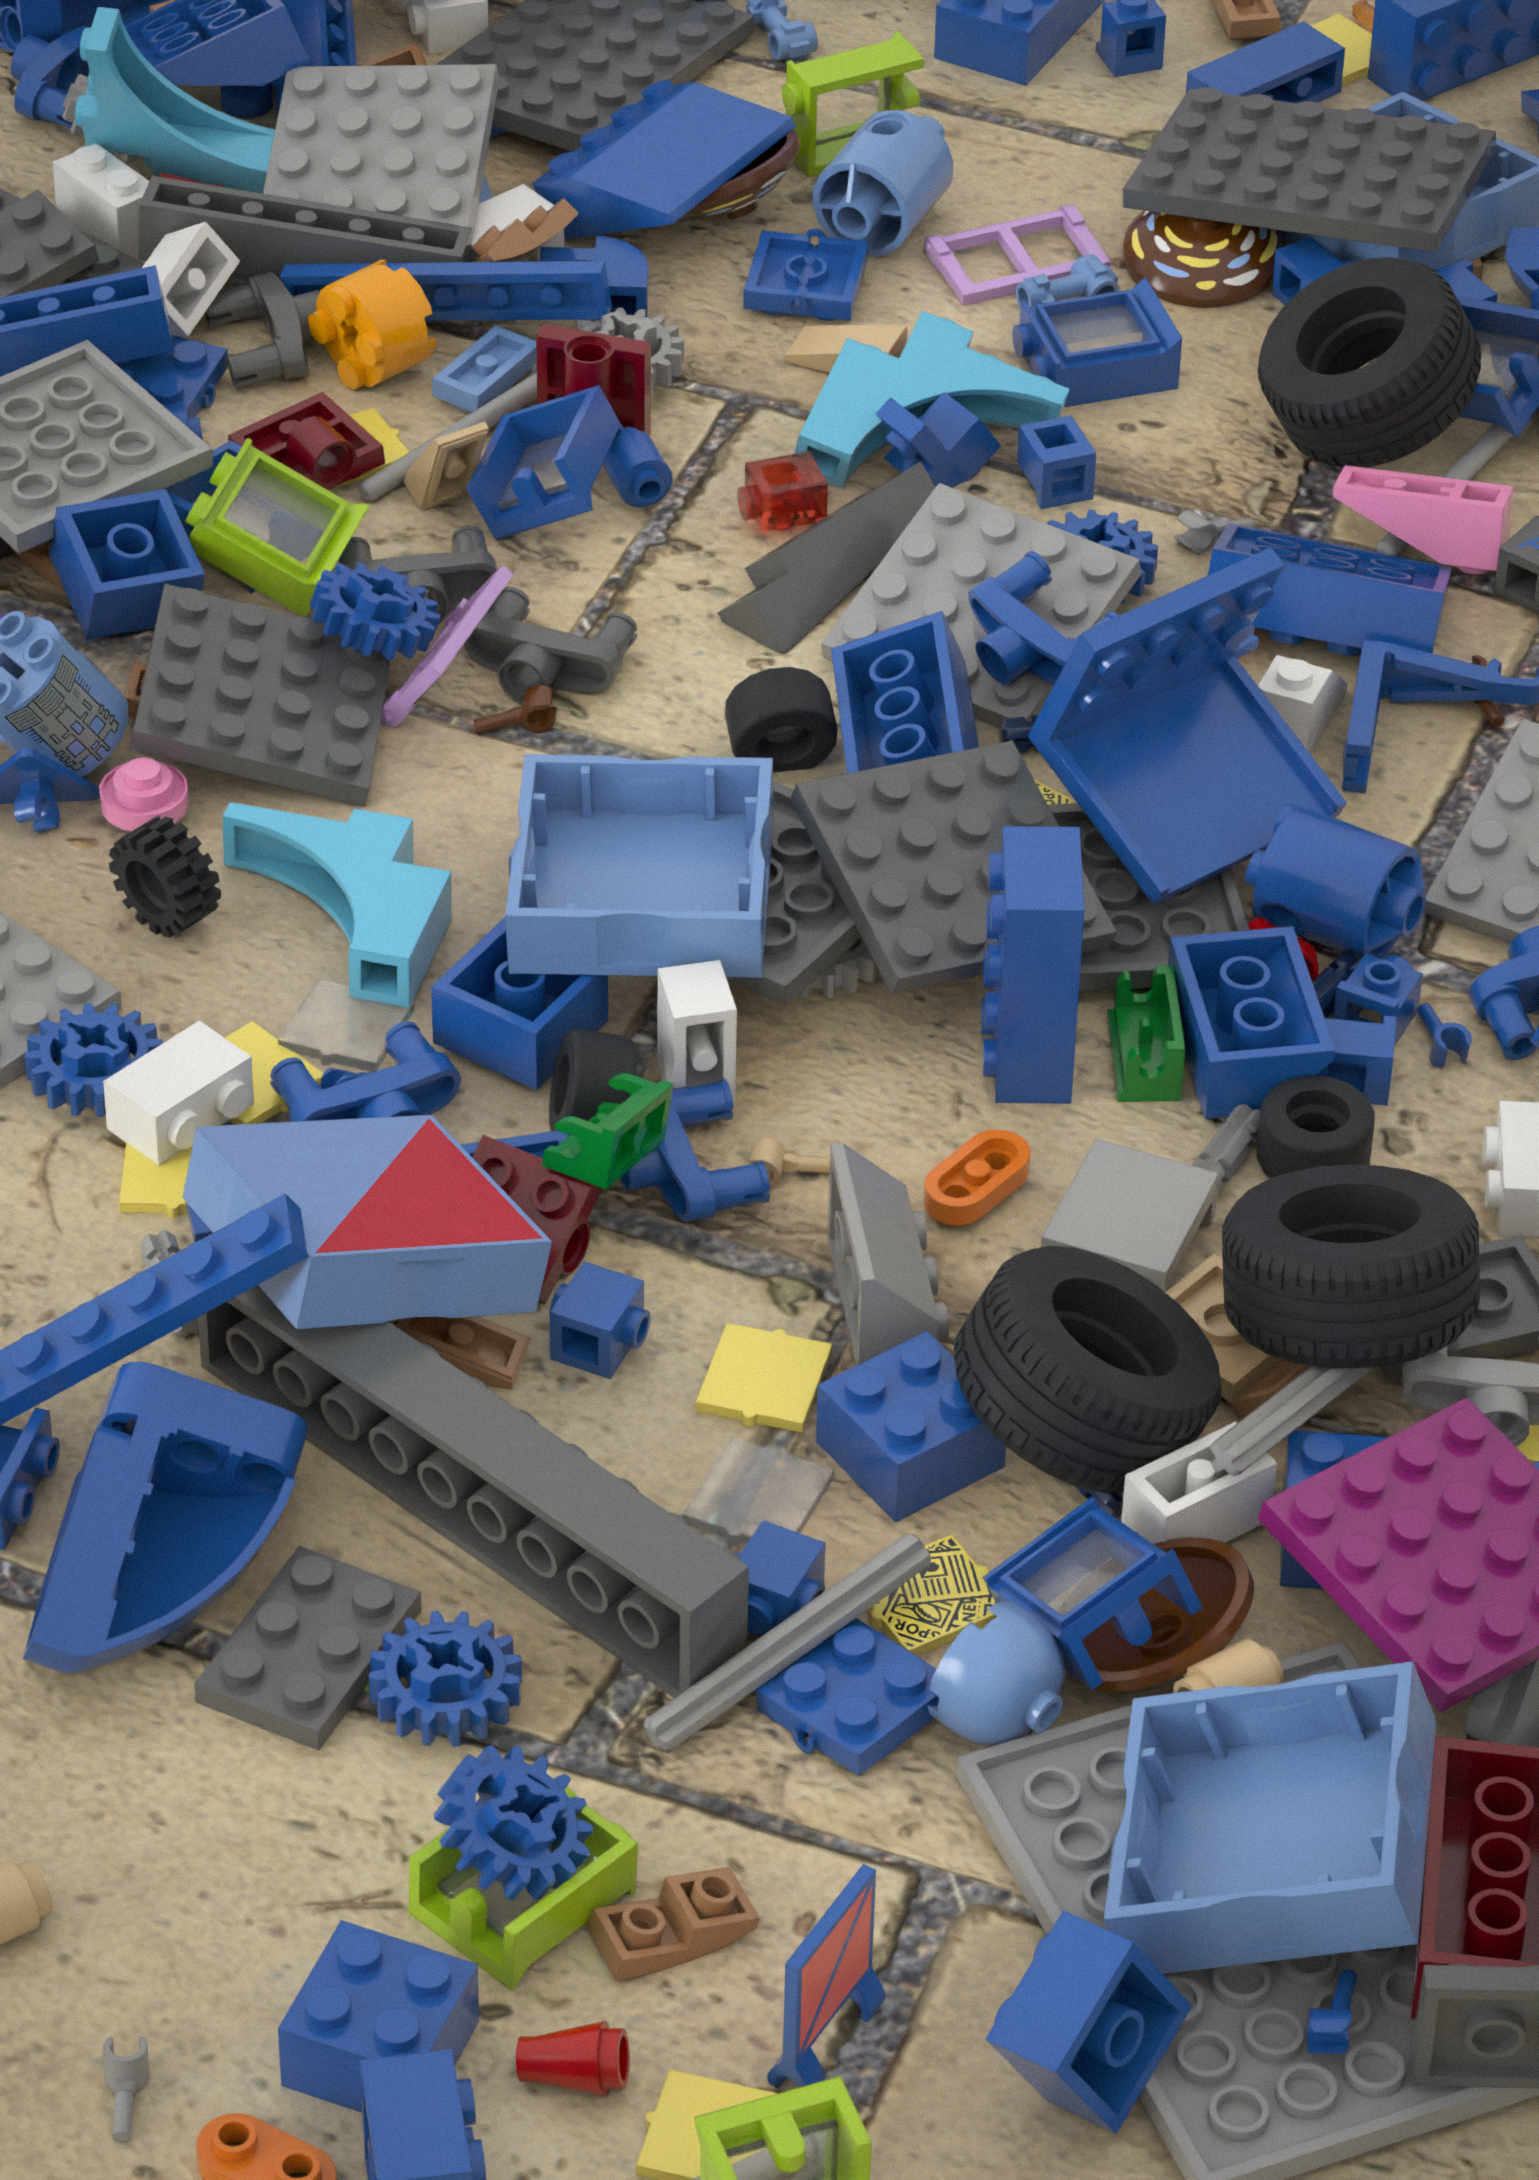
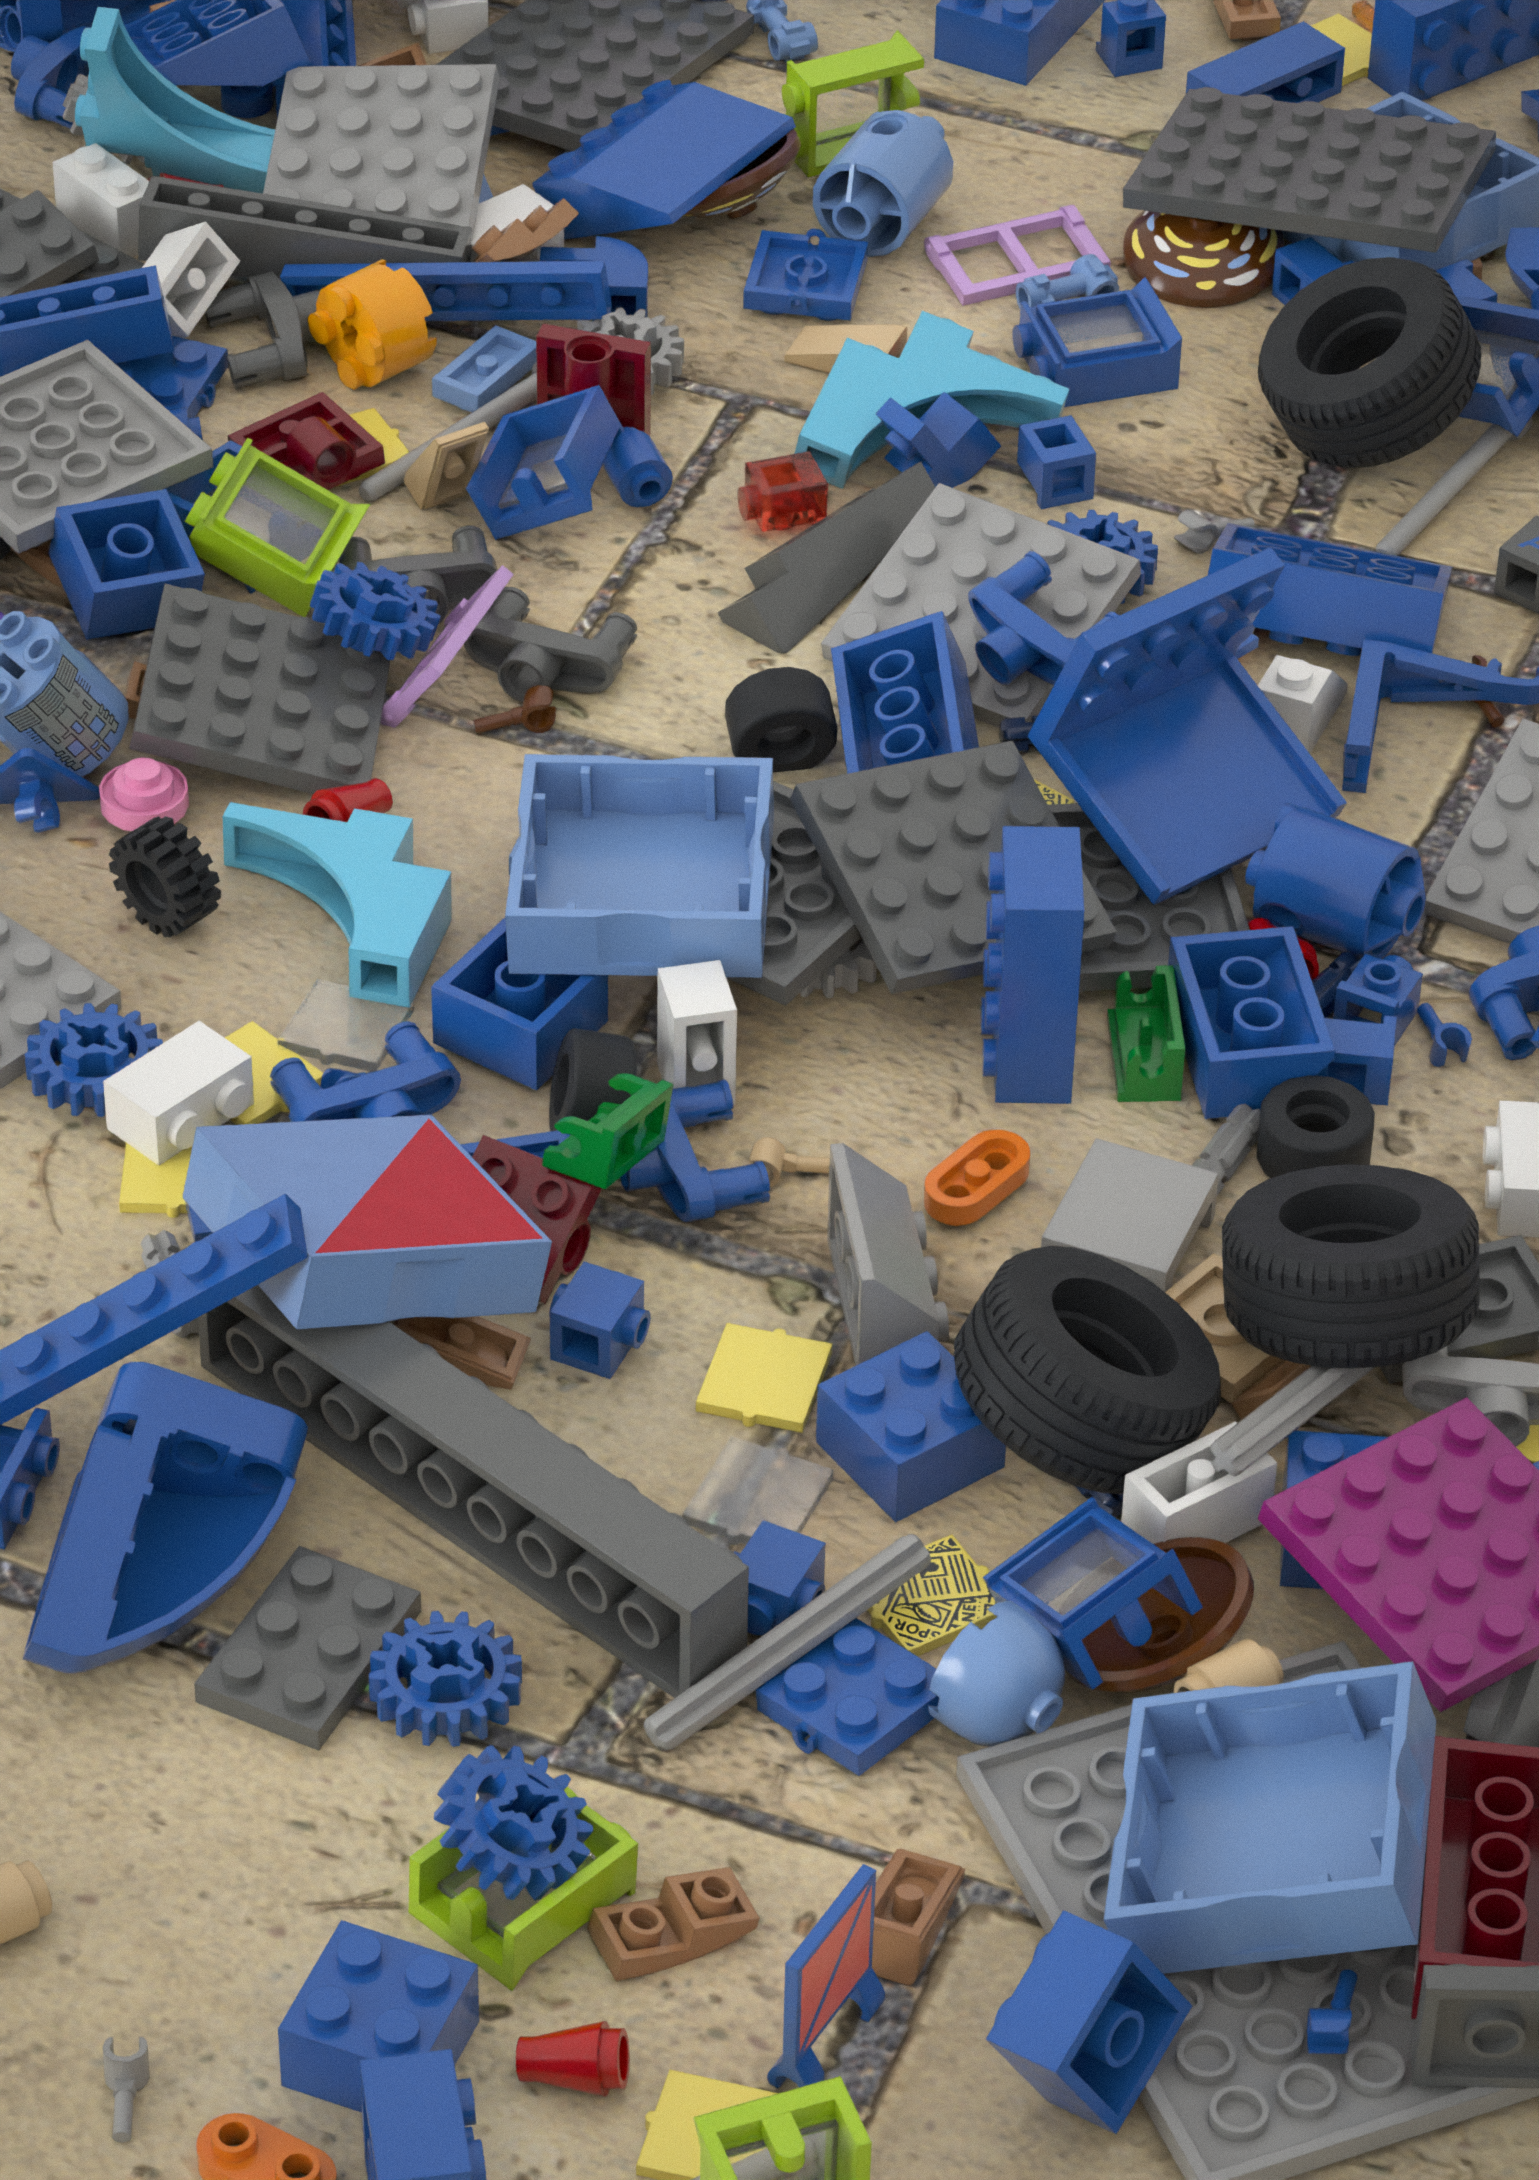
(340, 801): none -> red cone
(910, 1911): none -> medium nougat slope
(1442, 517): bright pink slope -> none

